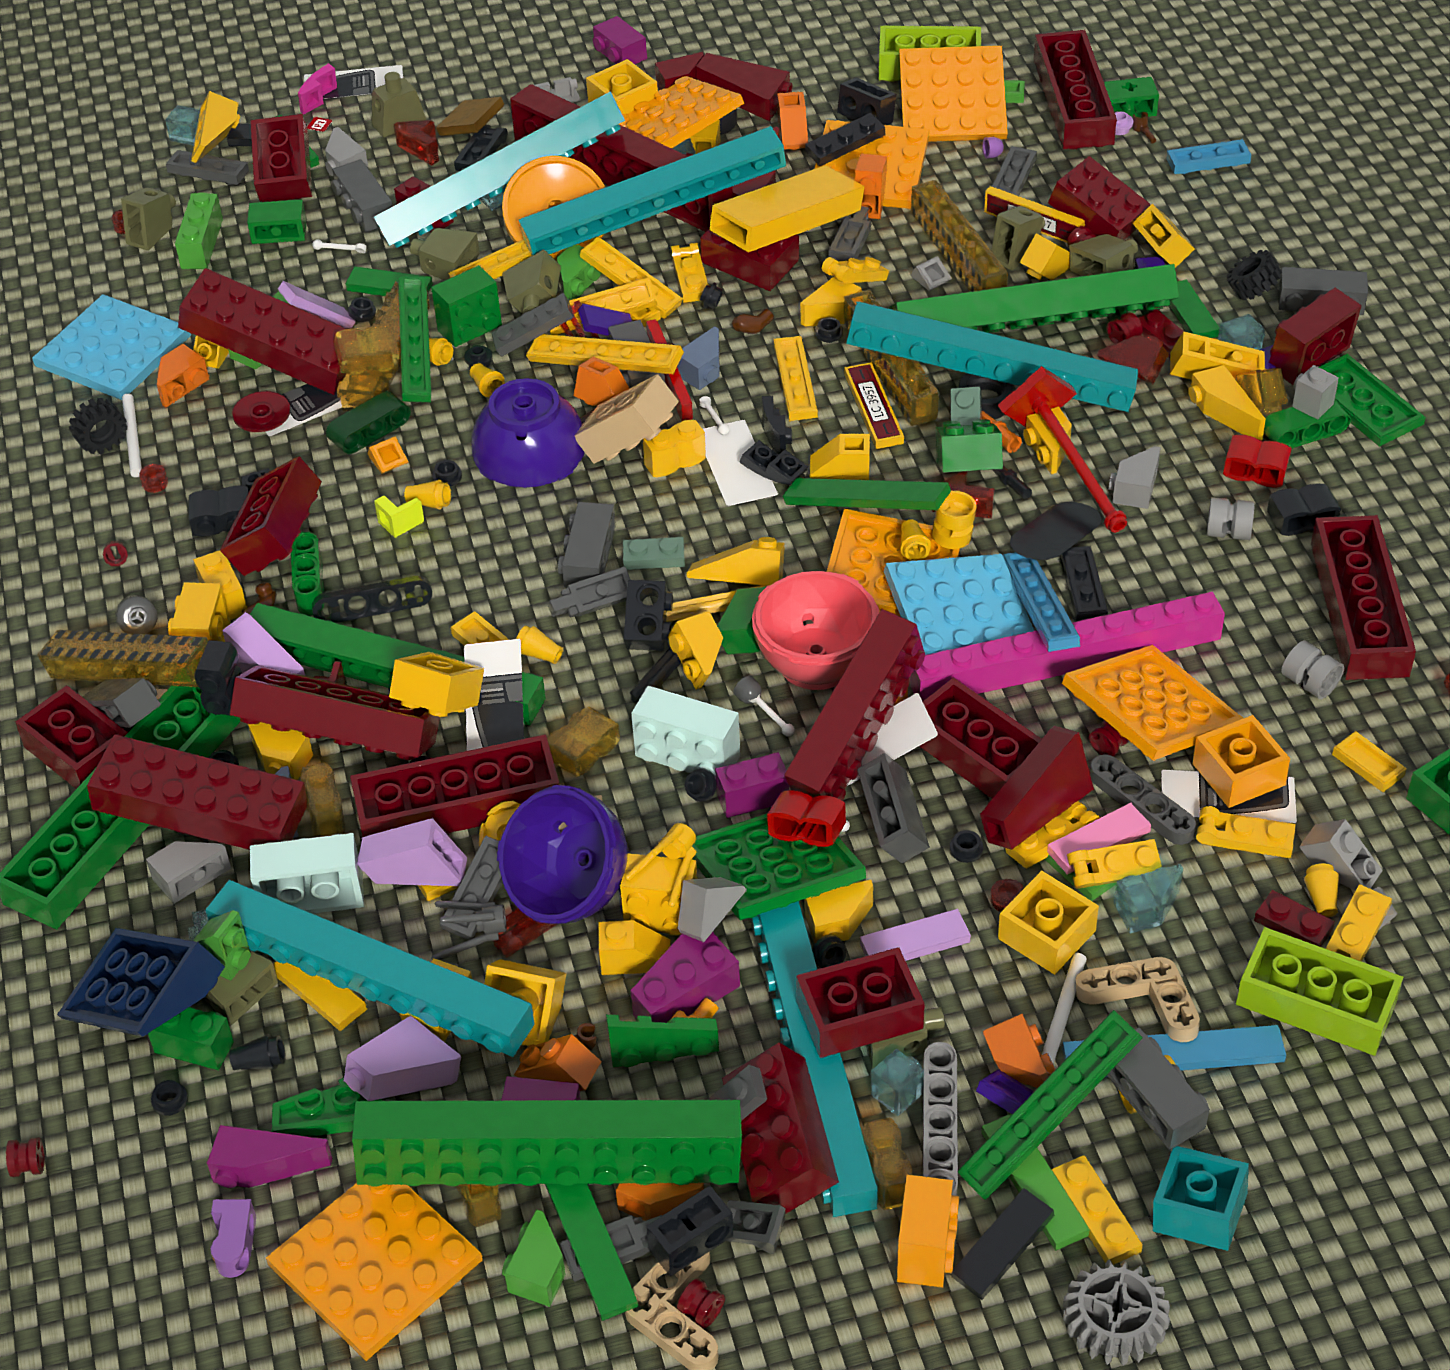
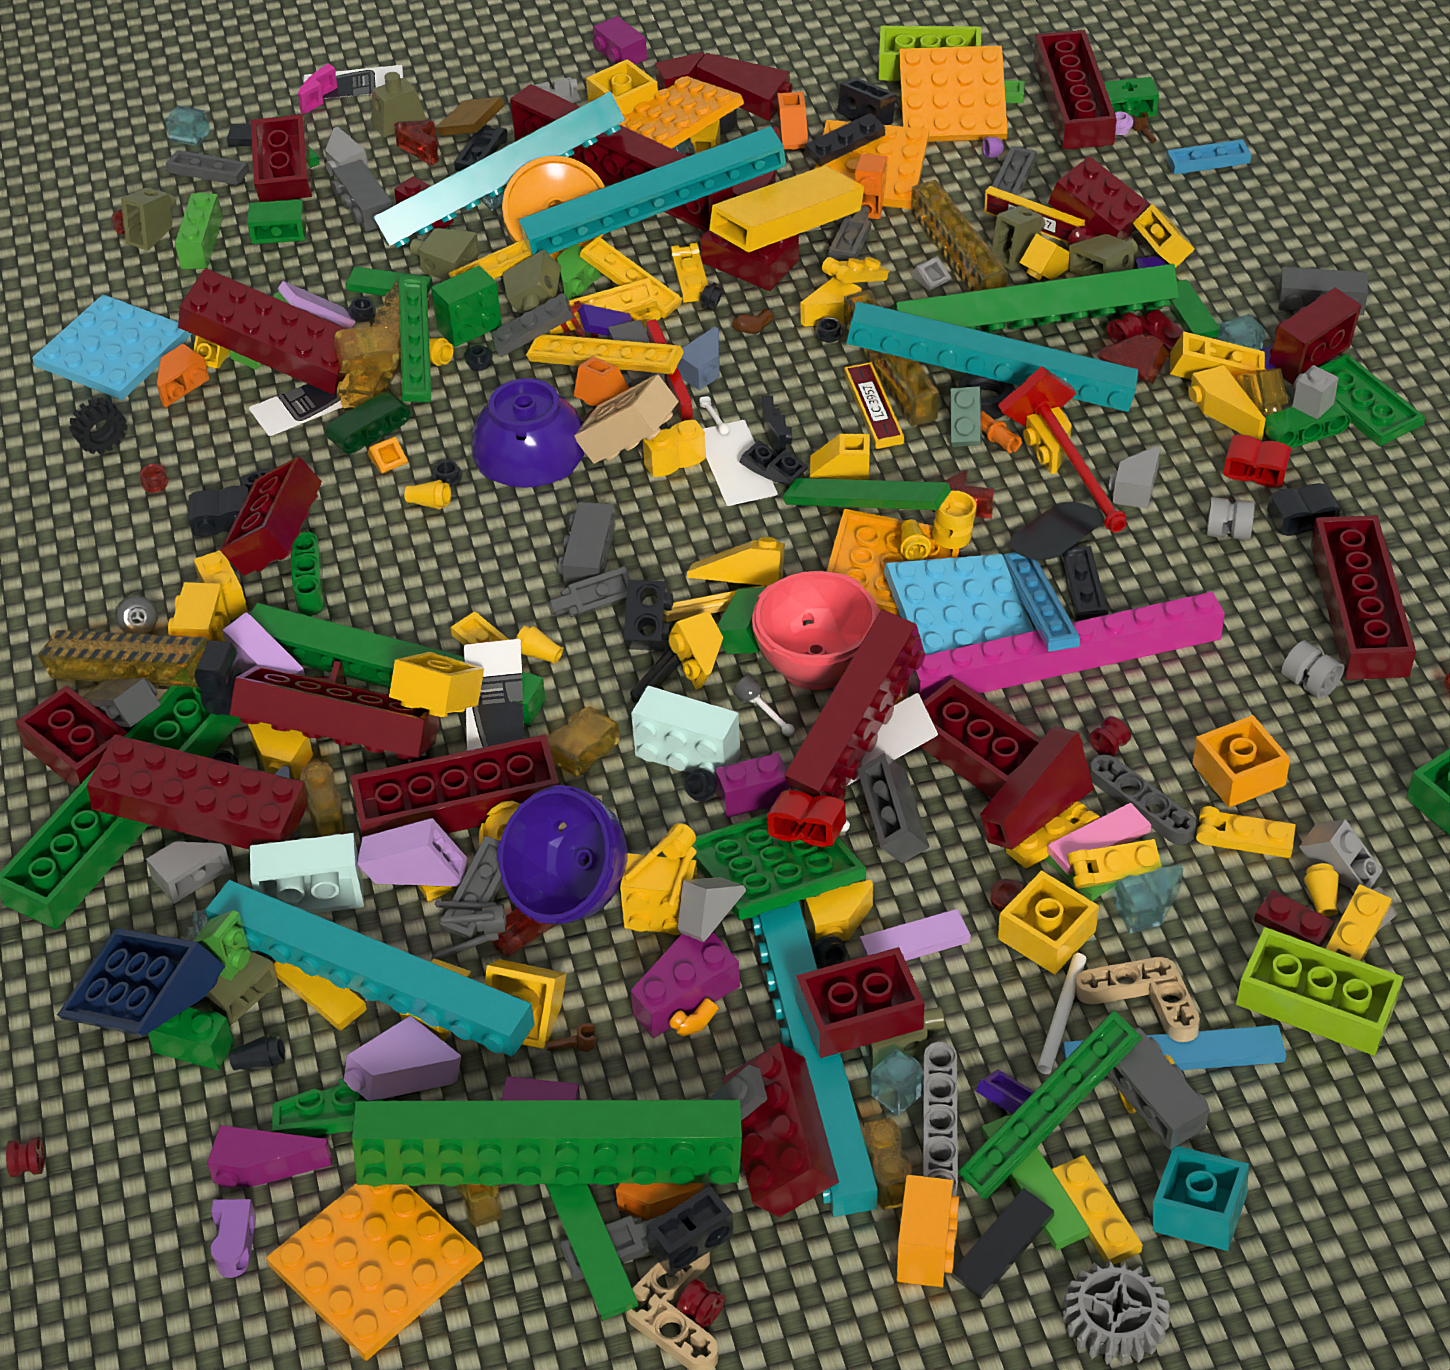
(109, 556): dark red hinge -> none
(132, 435): white bar -> none
(165, 1091): black plate -> none
(214, 122): yellow slope -> none
(261, 411): dark red dish -> none
(266, 596): reddish brown arm -> none
(318, 244): white hinge -> none
(319, 124): red sticker -> none
(371, 594): black beam -> none
(401, 518): neon yellow panel -> none
(486, 379): yellow cone -> none
(537, 1264): bright green slope -> none
(560, 1061): orange slope -> none
(629, 947): yellow slope -> none
(653, 553): sand green plate -> none
(657, 1041): green wing -> none
(757, 1224): dark grey slope -> none
(795, 378): yellow tile -> none
(968, 446): brick -> none
(969, 840): black plate -> none
(1010, 478): black piece -> none
(1017, 1051): orange slope -> none
(1150, 701): light orange plate -> none
(1194, 792): sticker -> none
(1254, 275): black tyre -> none
(1369, 761): yellow tile -> none

